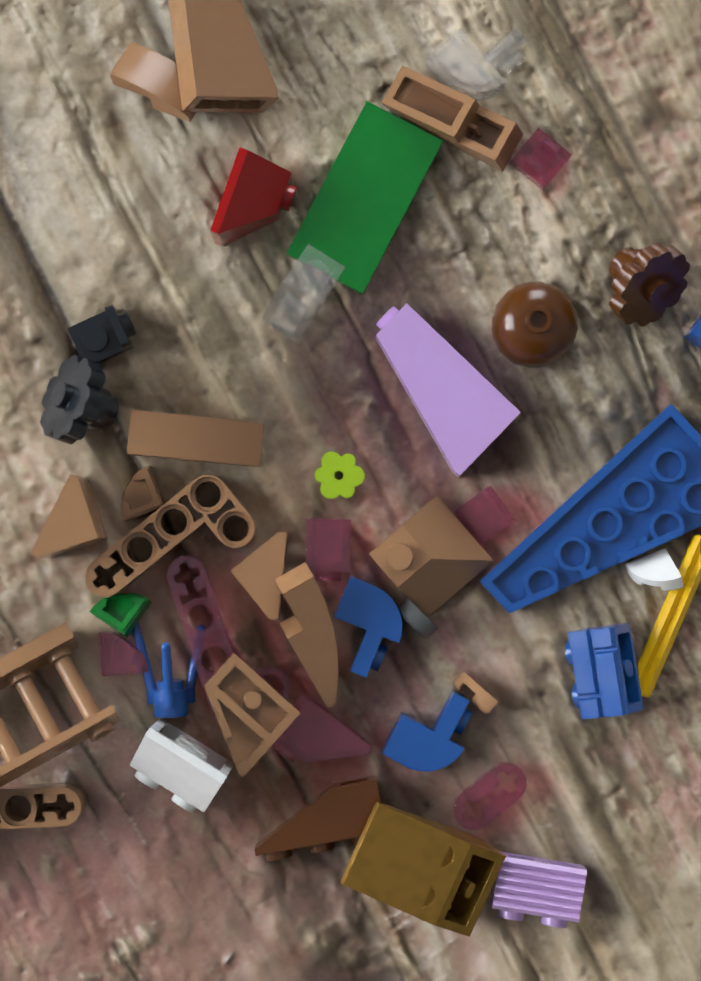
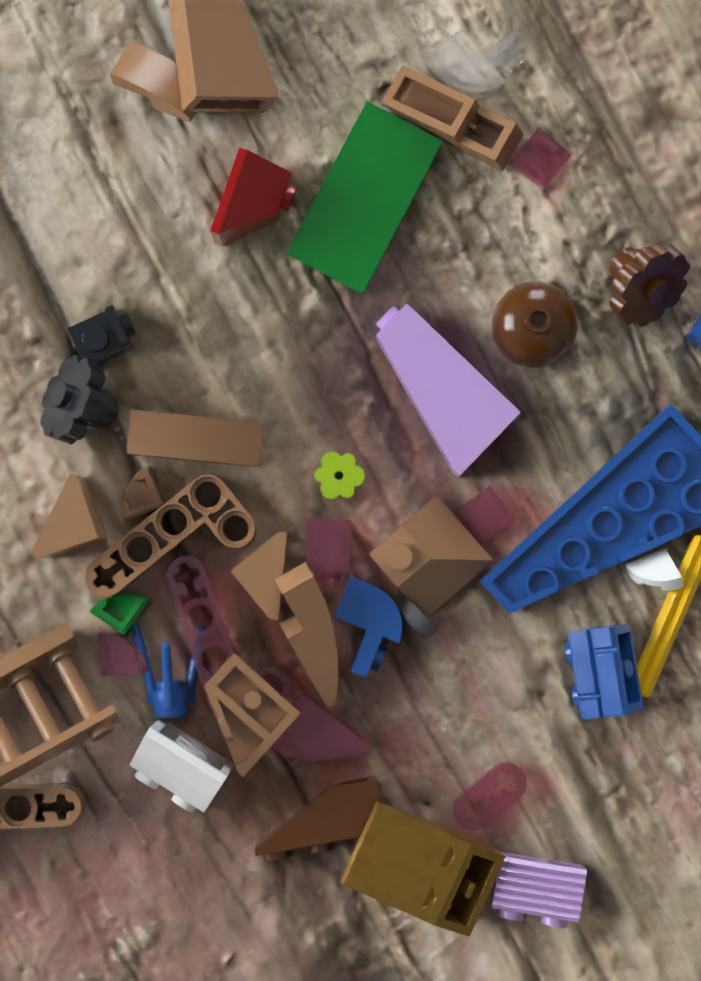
(302, 294): clear brick -> none
(427, 747): blue brick -> none
(475, 692): medium nougat tile -> none

